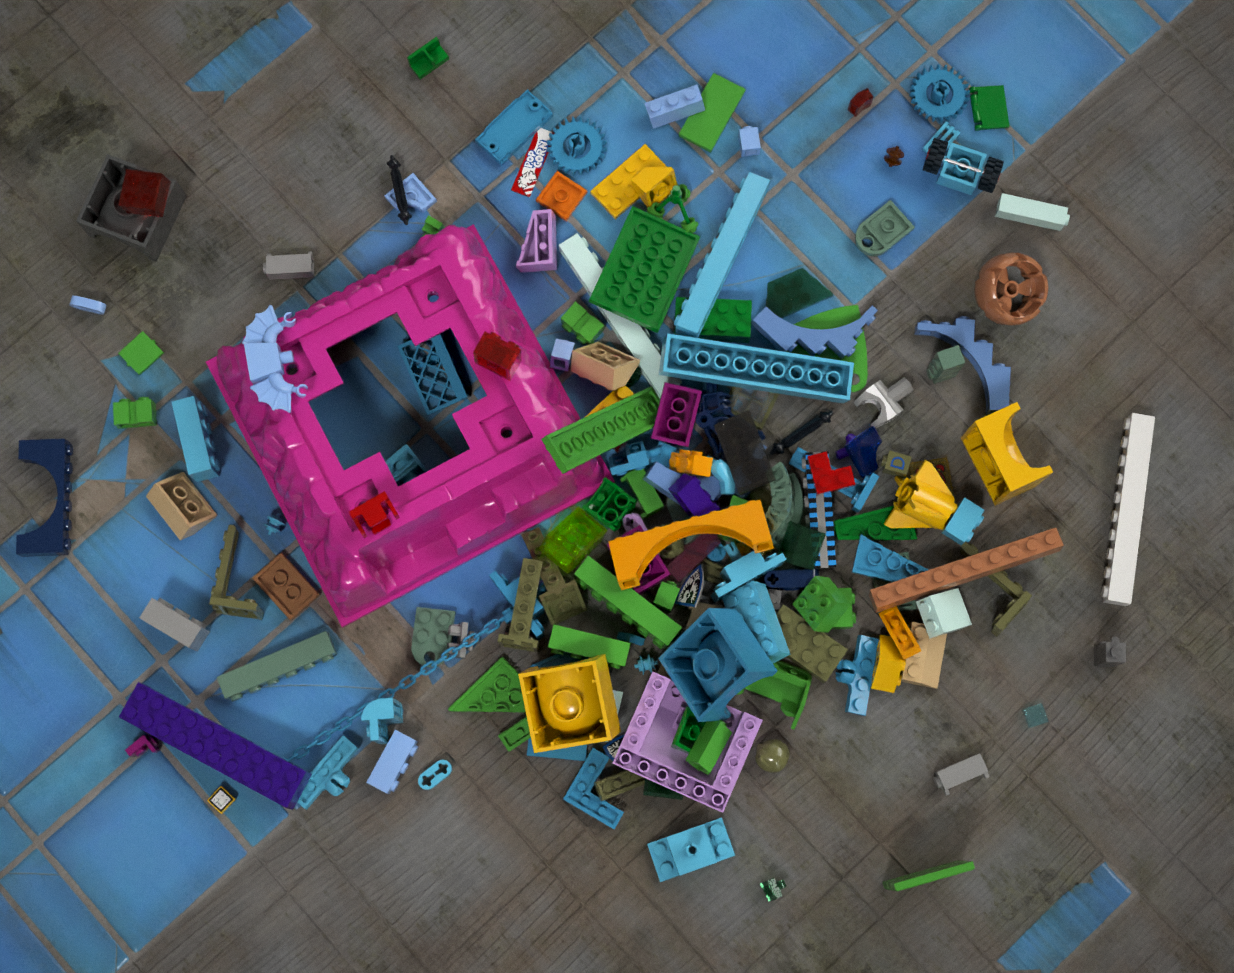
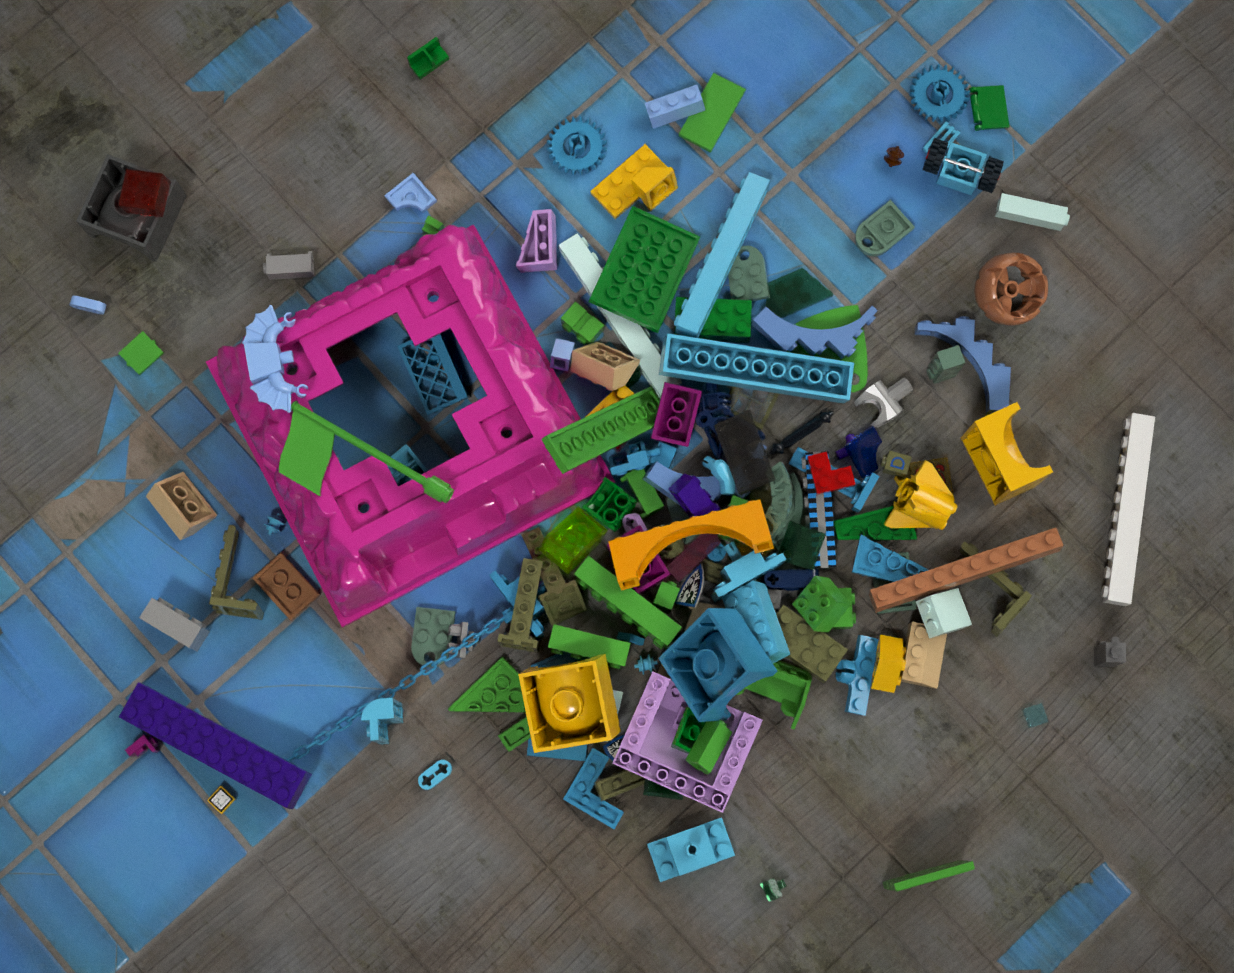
(53, 535): dark blue arch -> none
(134, 414): bright green brick -> none
(196, 439): medium azure brick -> none
(276, 666): sand green brick -> none
(311, 447): none -> bright green flag
(329, 773): medium azure plate -> none
(373, 514): red panel -> none
(393, 762): light blue brick -> none
(399, 190): black wheel -> none
(497, 355): clear red brick -> none
(514, 127): dark azure piece -> none
(532, 163): sticker -> none
(561, 196): orange tile -> none
(677, 196): plant -> none
(690, 463): light orange brick -> none
(749, 141): light blue brick -> none
(749, 276): none -> sand green plate
(772, 755): olive hair -> none
(860, 102): clear red piece -> none
(899, 632): light orange plate -> none
(960, 772): light grey brick -> none
(963, 521): medium azure brick -> none

